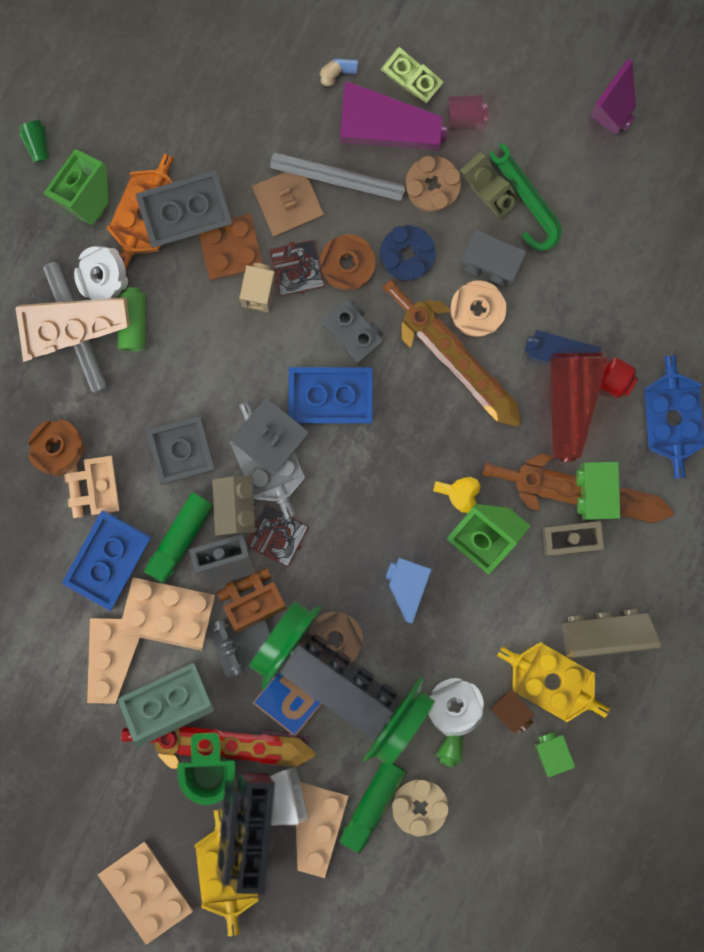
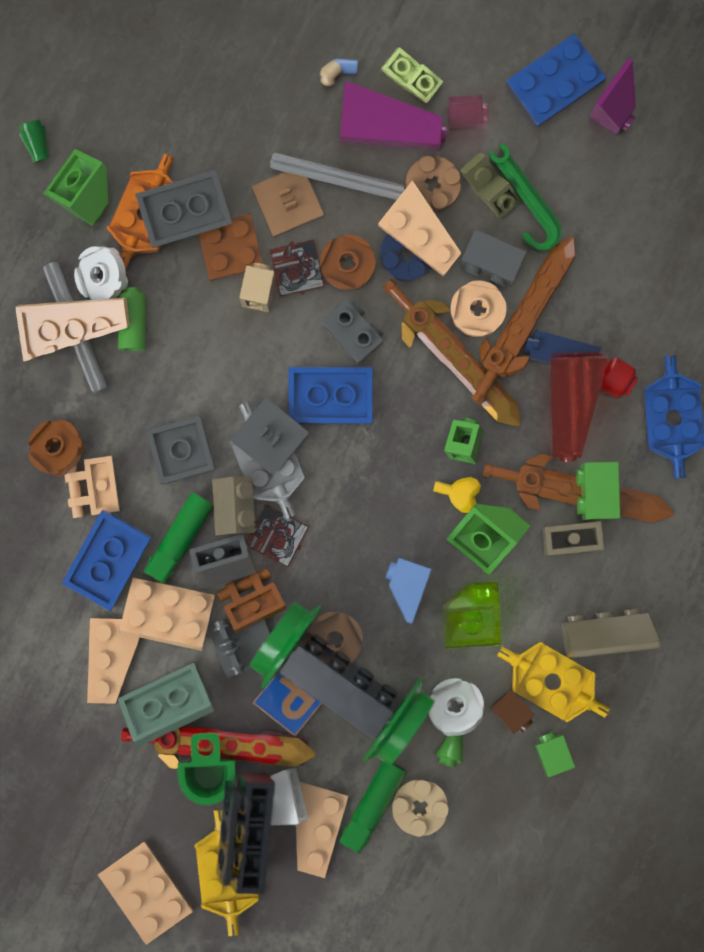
(420, 231): none -> light nougat wing
(458, 433): none -> bright green brick
(473, 617): none -> clear neon green slope
(503, 357): none -> dark orange sword
(556, 80): none -> blue plate

